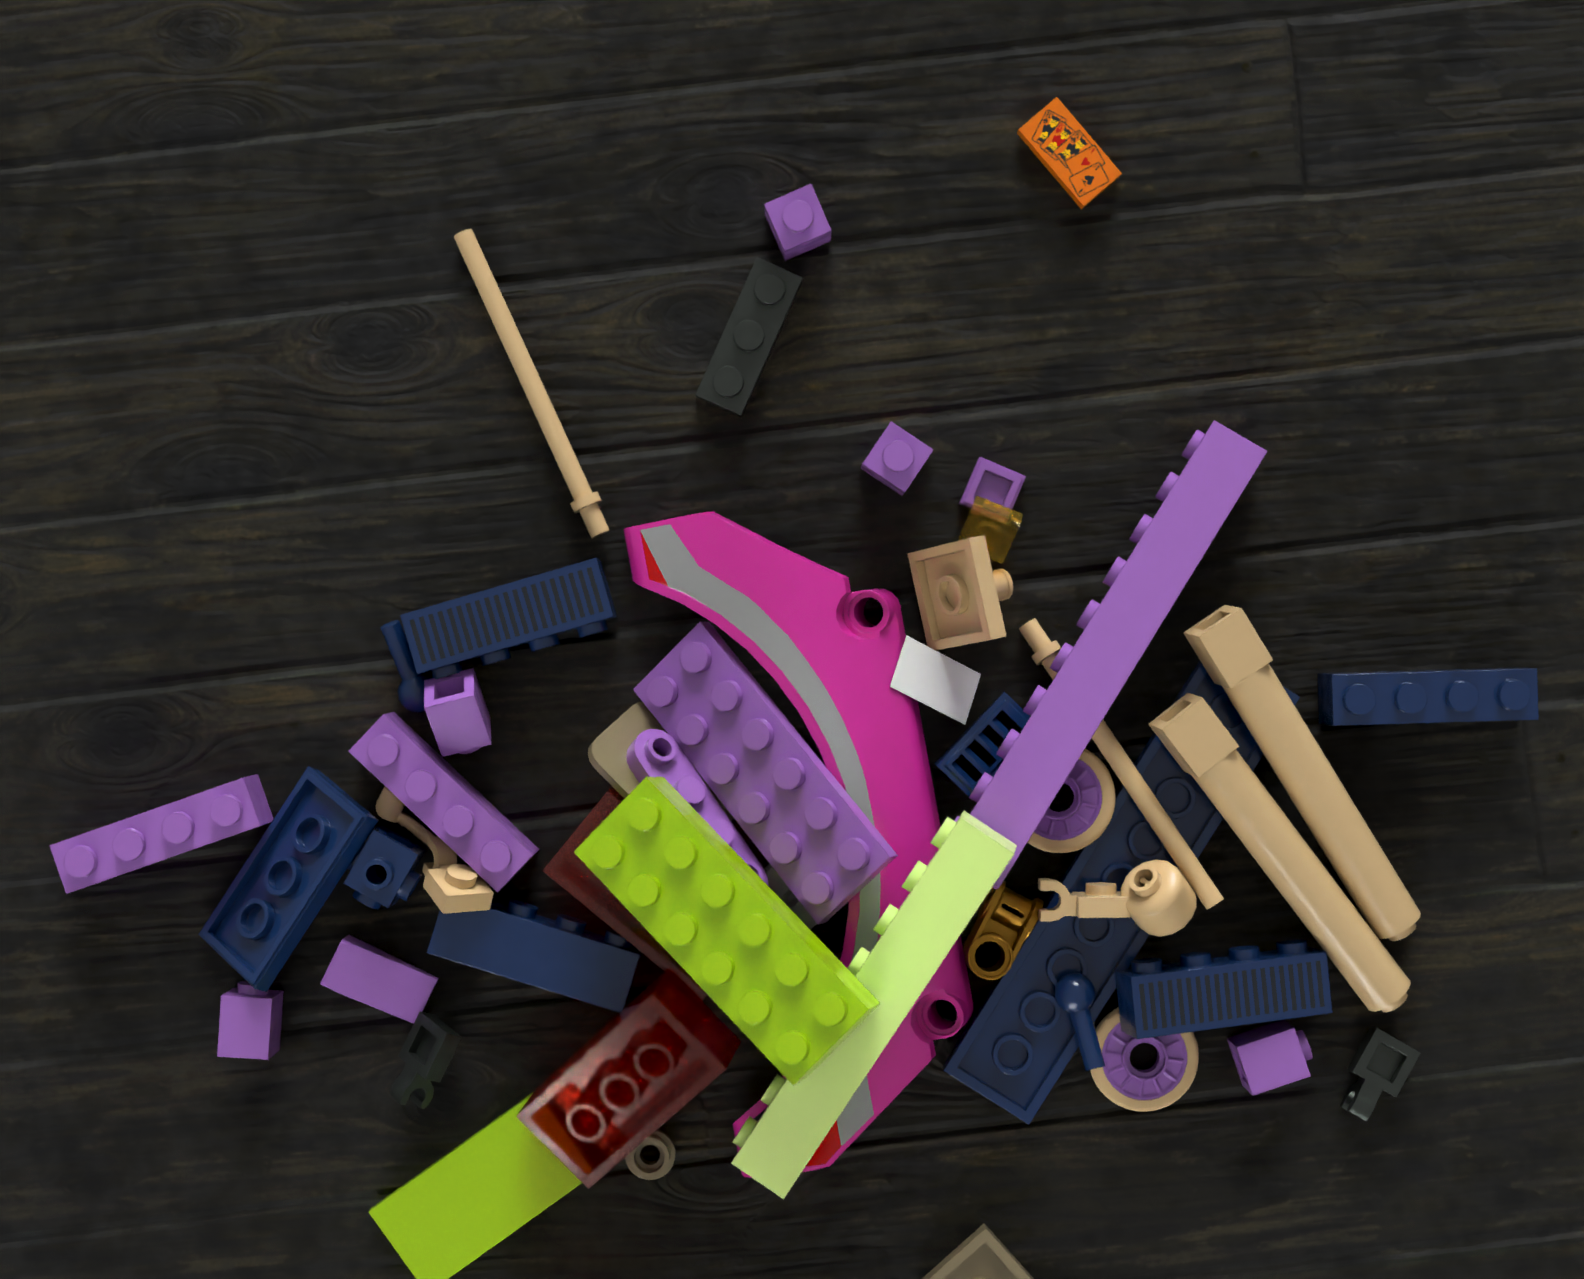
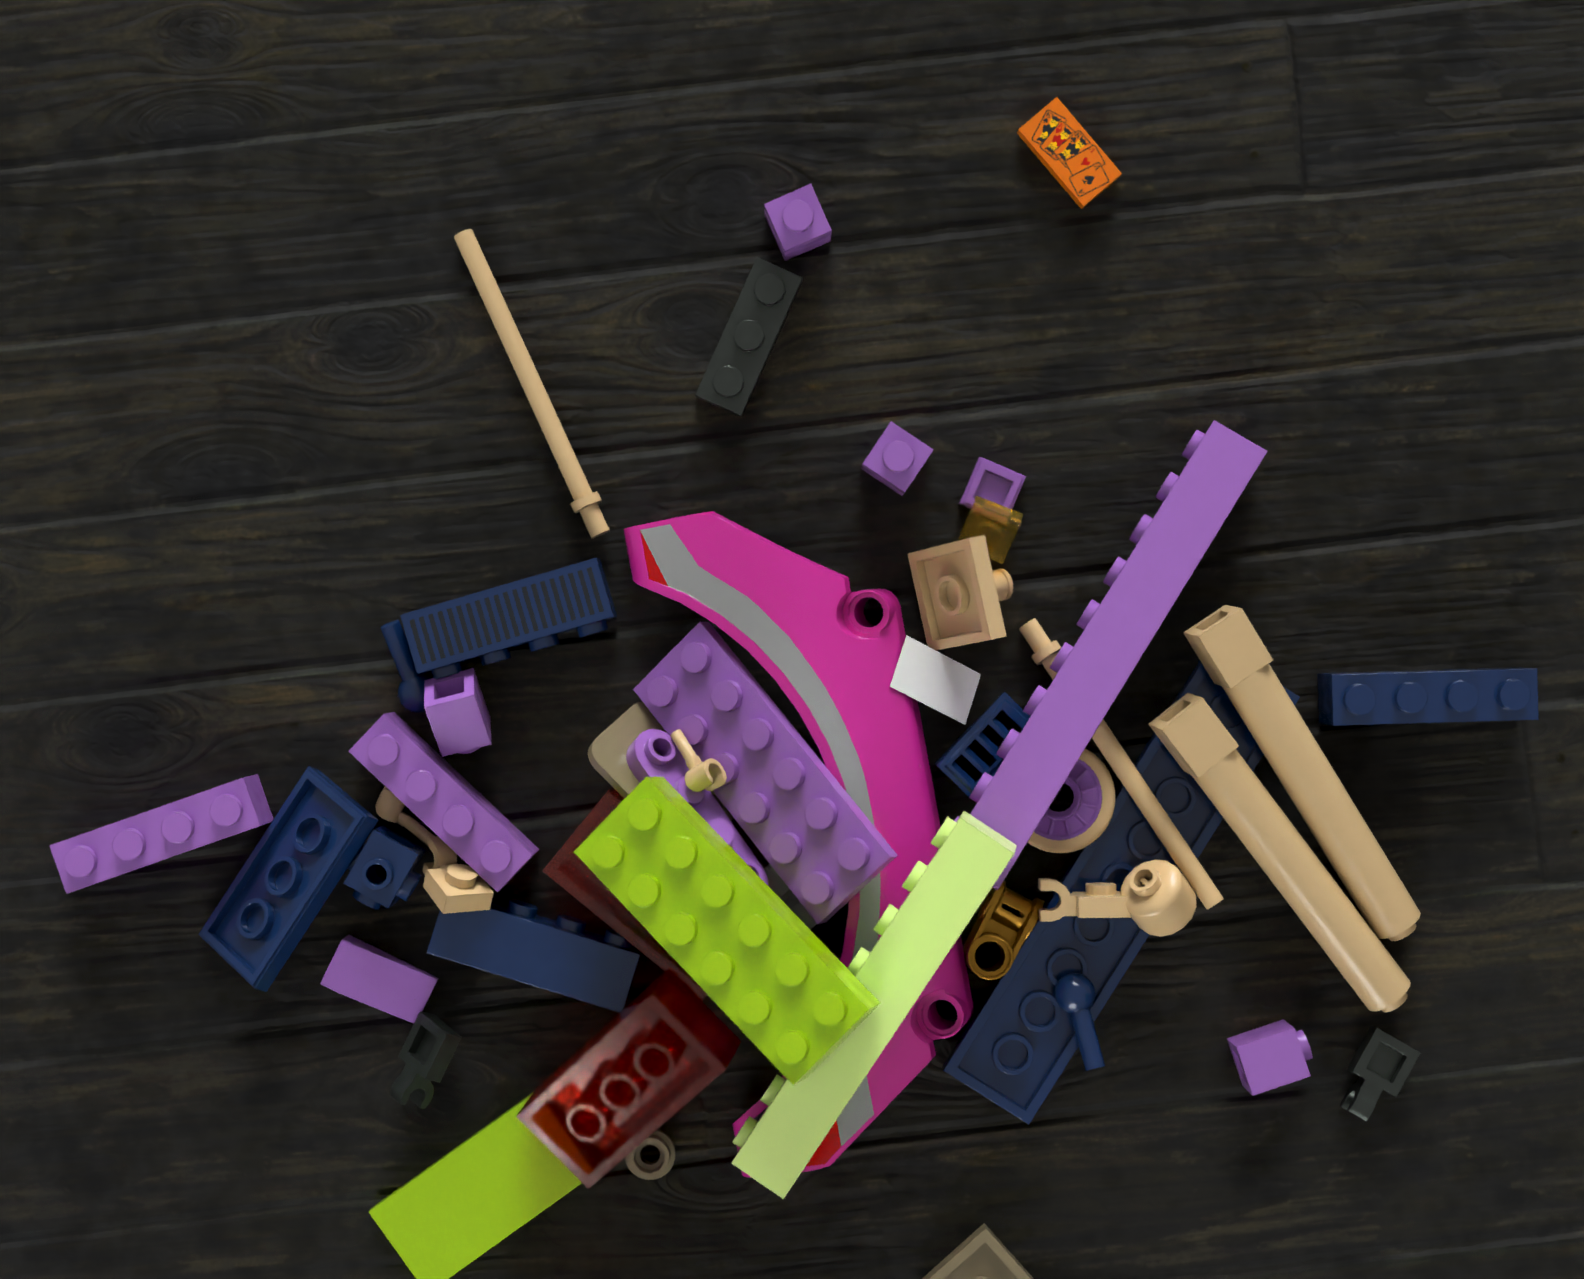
(250, 1023): medium lavender brick -> none
(701, 775): none -> tan hand
(1146, 1088): medium lavender wheel -> none
(1223, 990): dark blue brick -> none

